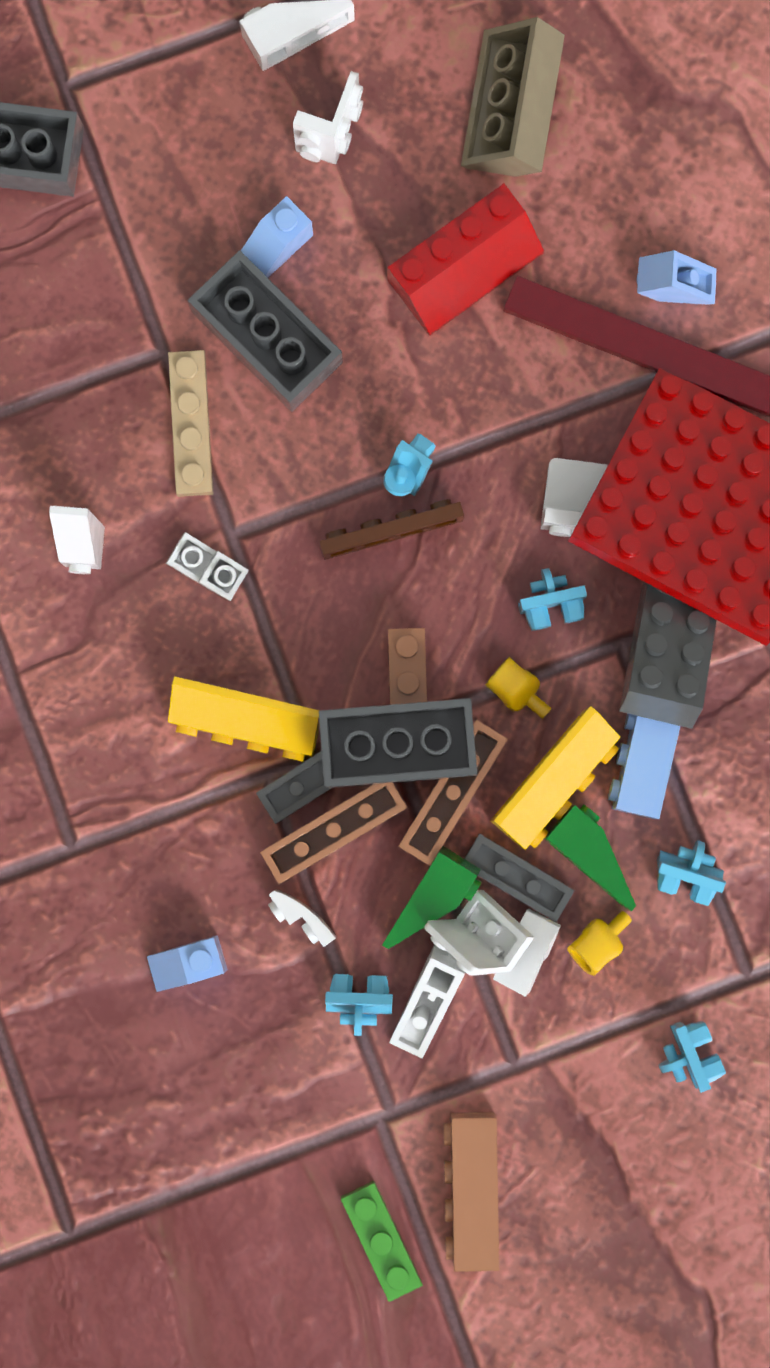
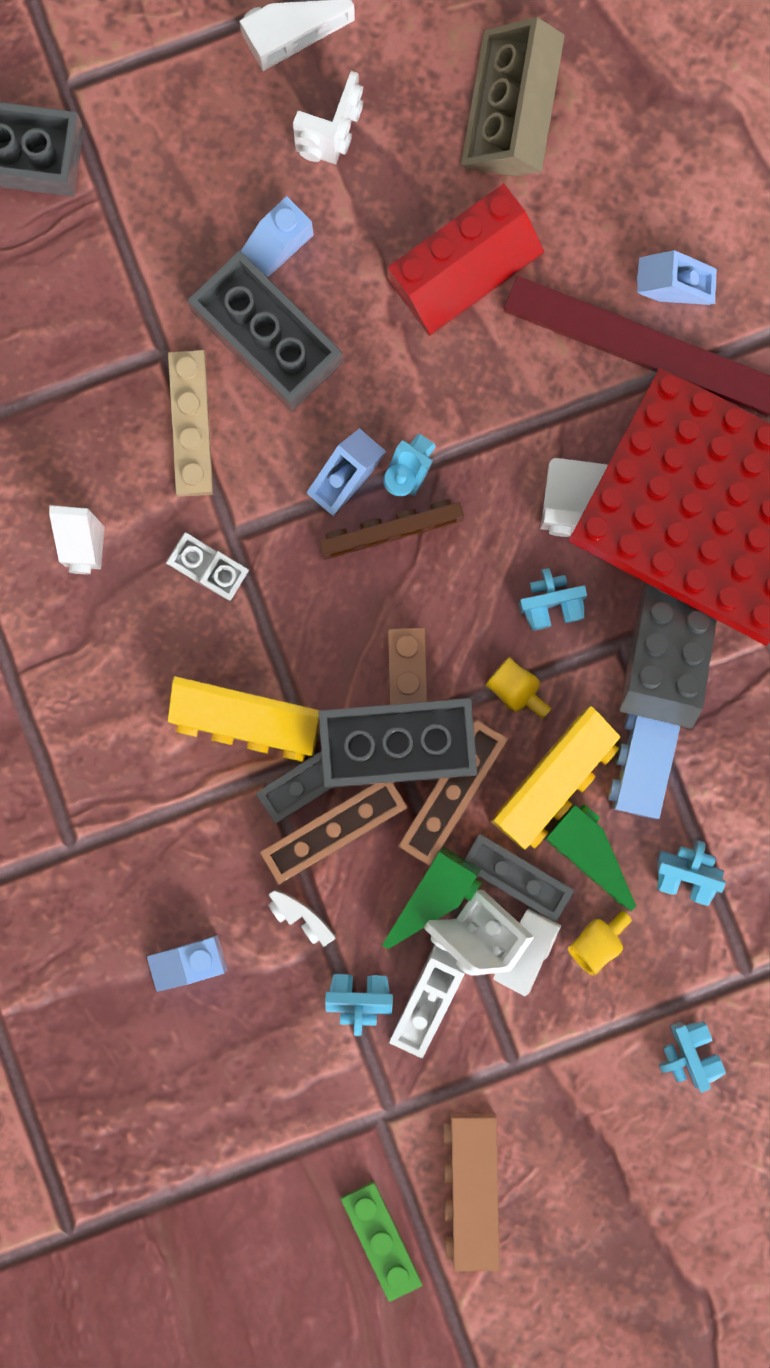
(346, 471): none -> light blue slope

